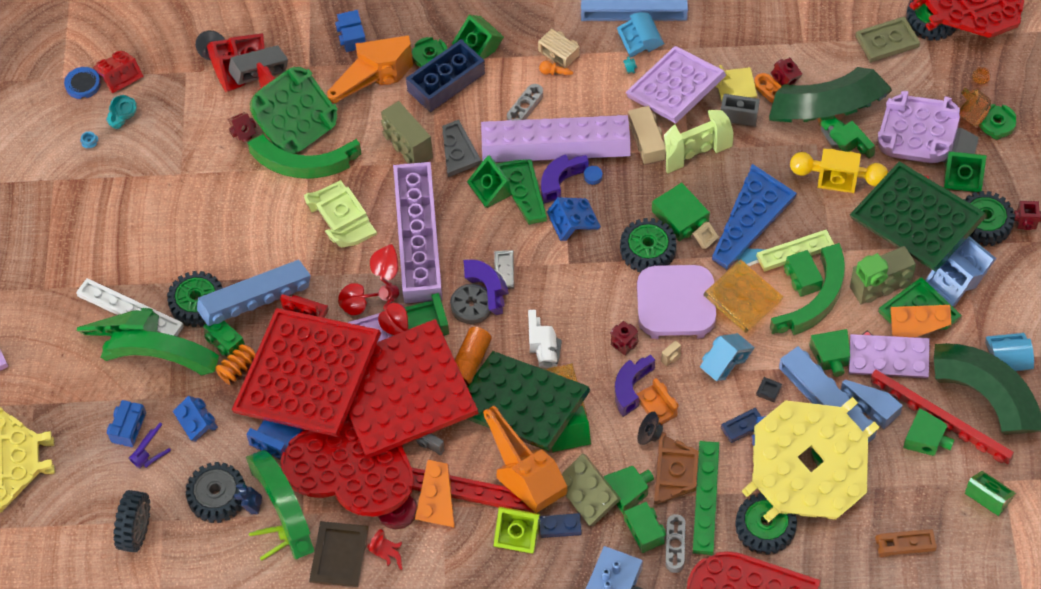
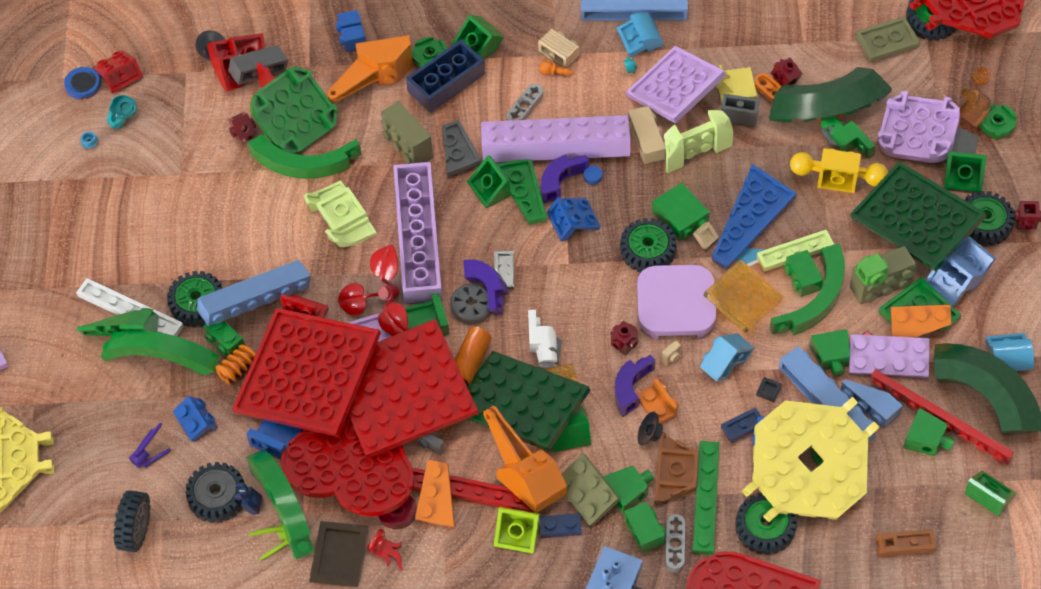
(126, 423): blue brick -> none

